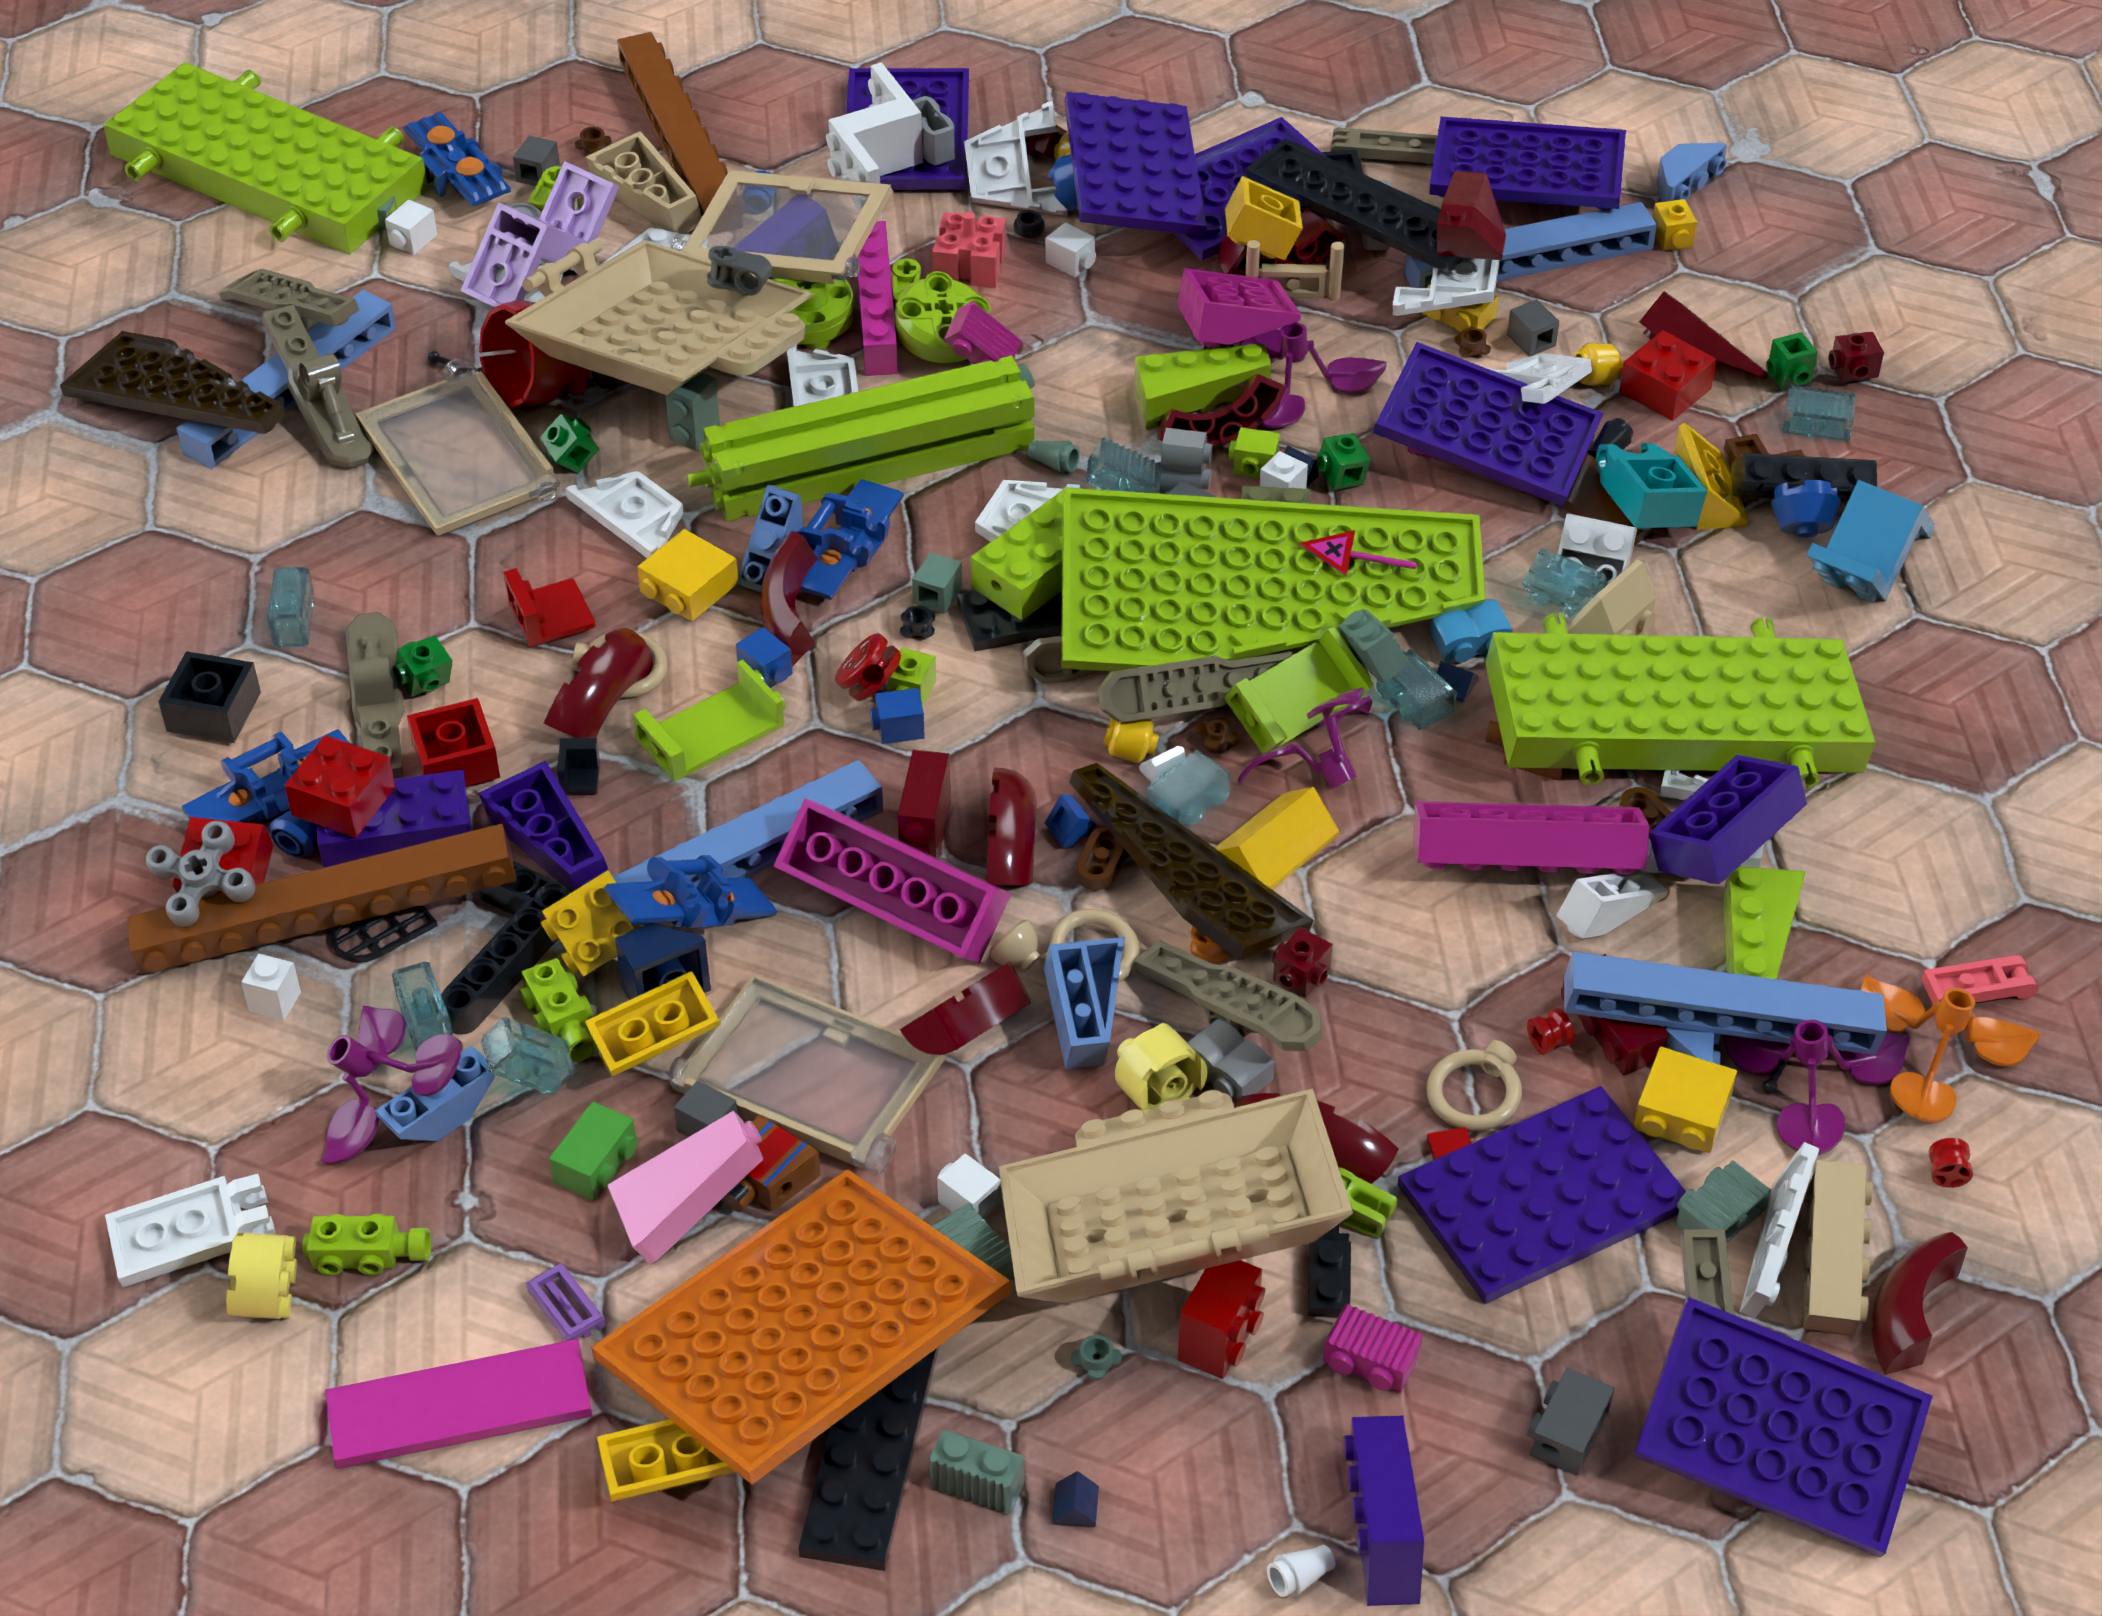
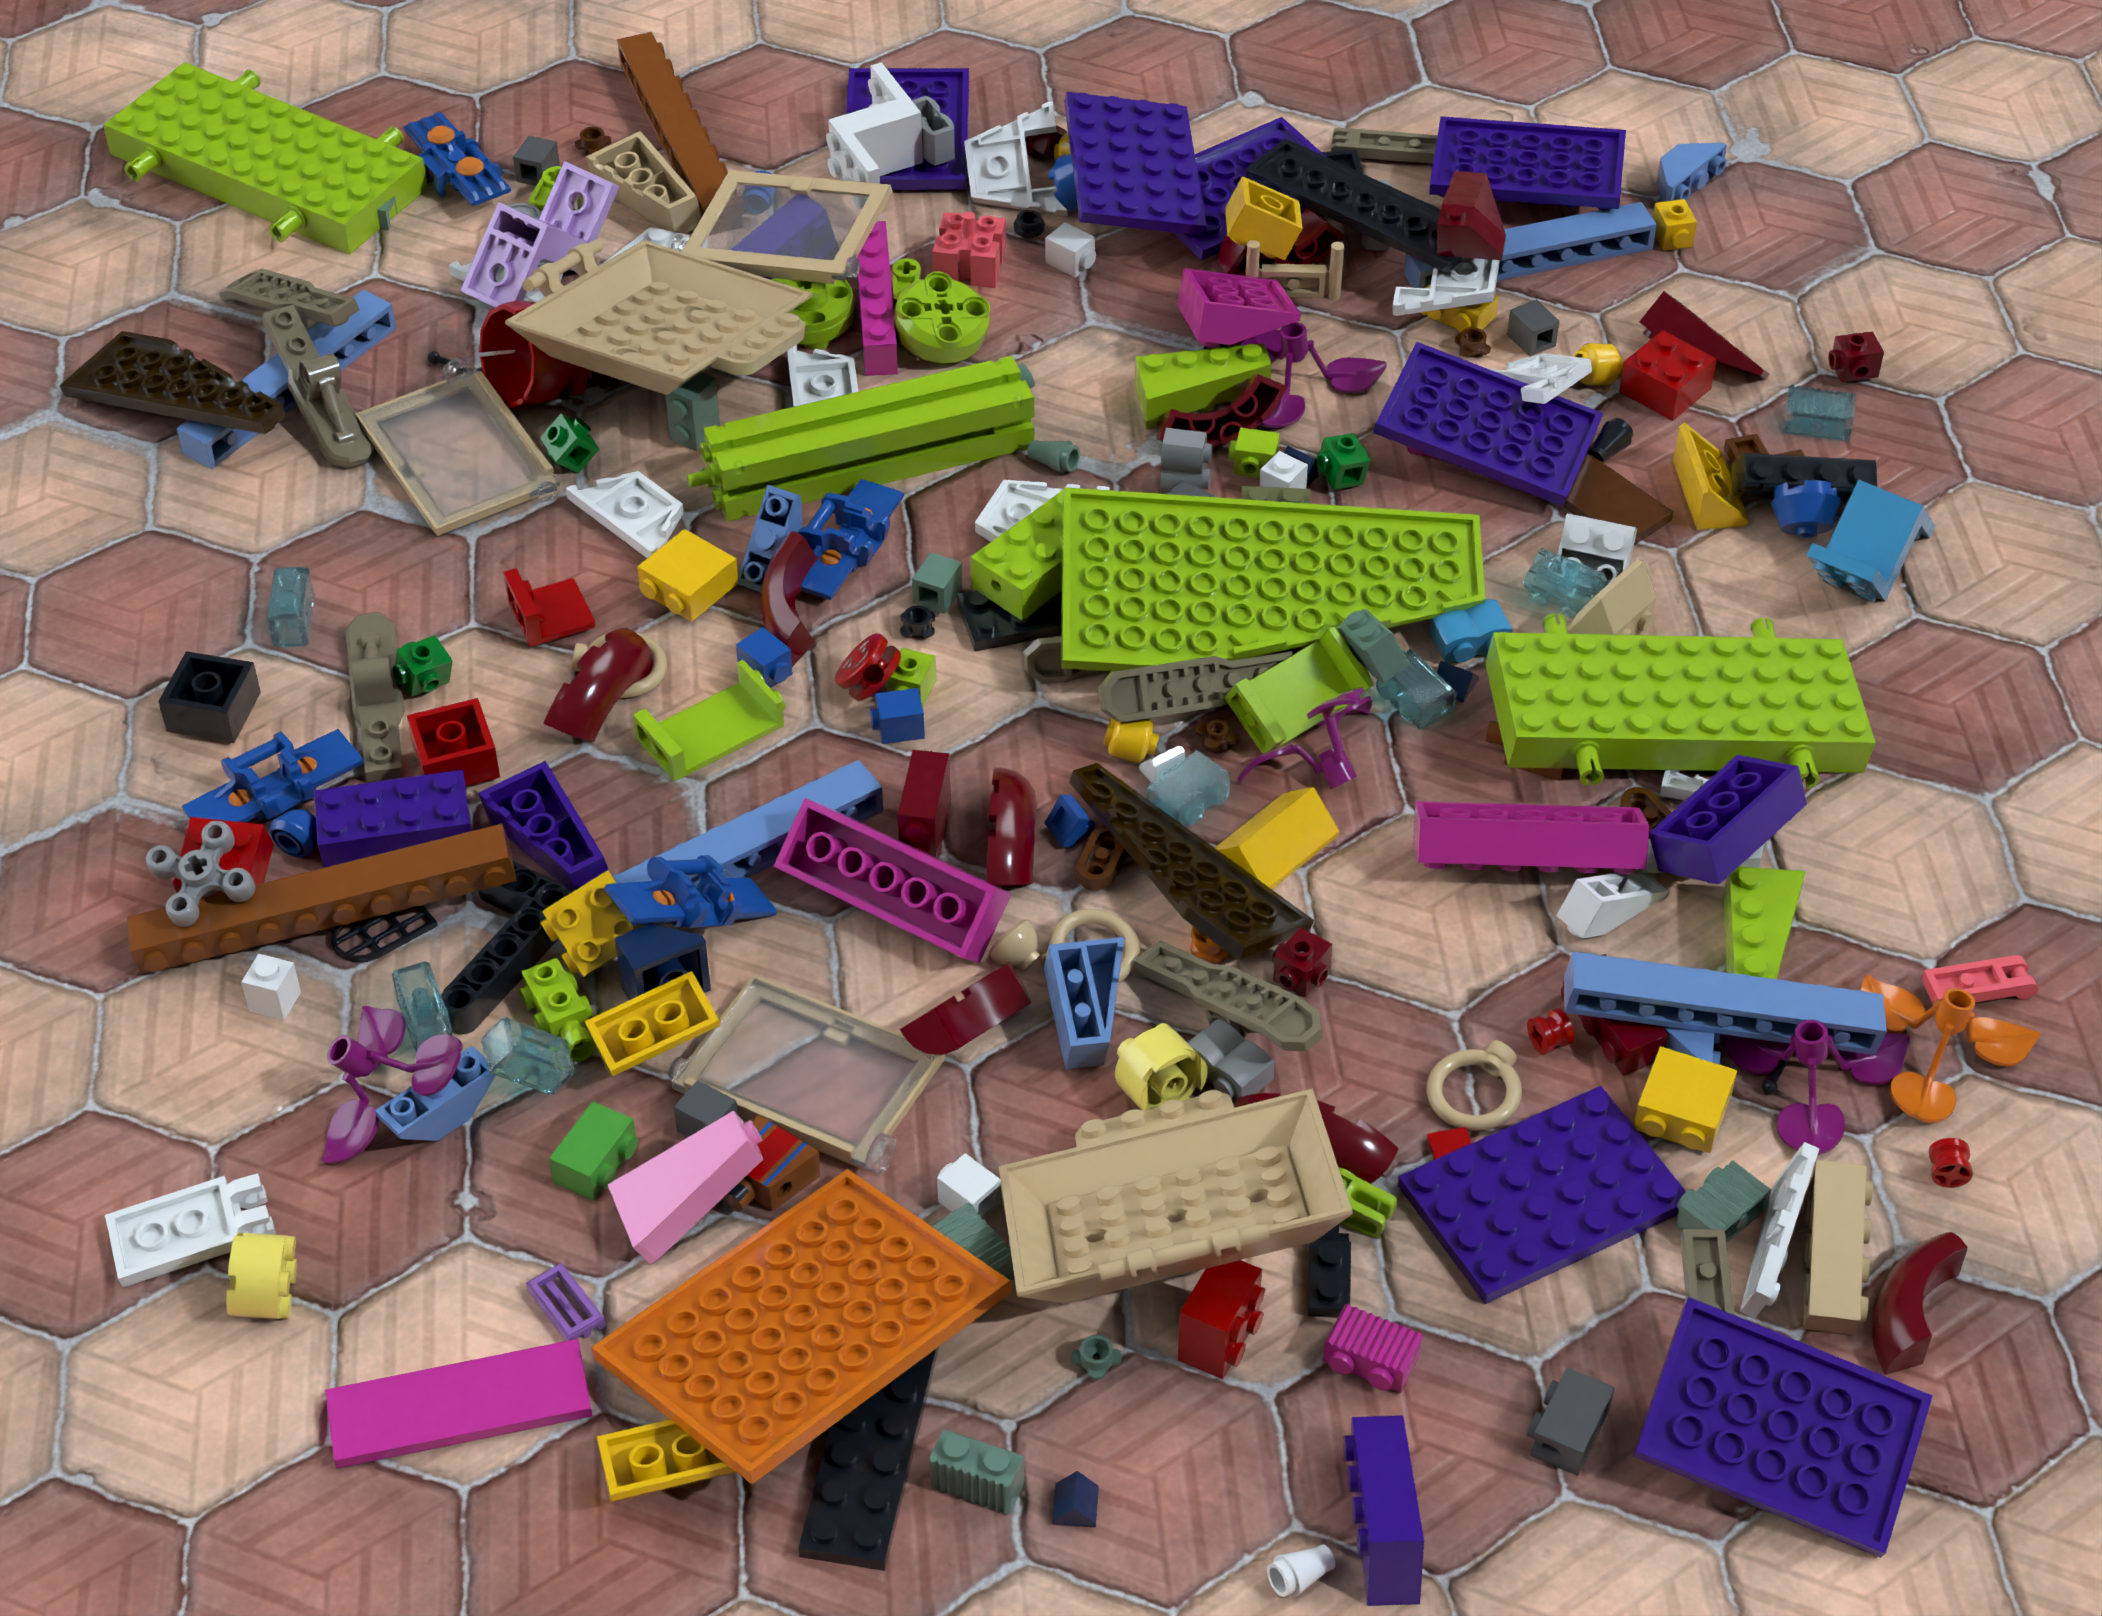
(340, 786): red brick -> none
(362, 1243): lime brick -> none
(411, 227): white brick -> none
(578, 766): black panel -> none
(734, 270): dark grey piece -> none
(980, 336): dark pink brick -> none
(1121, 469): clear light blue brick -> none
(1337, 551): piece -> none
(1651, 486): teal brick -> none
(1791, 360): green brick -> none

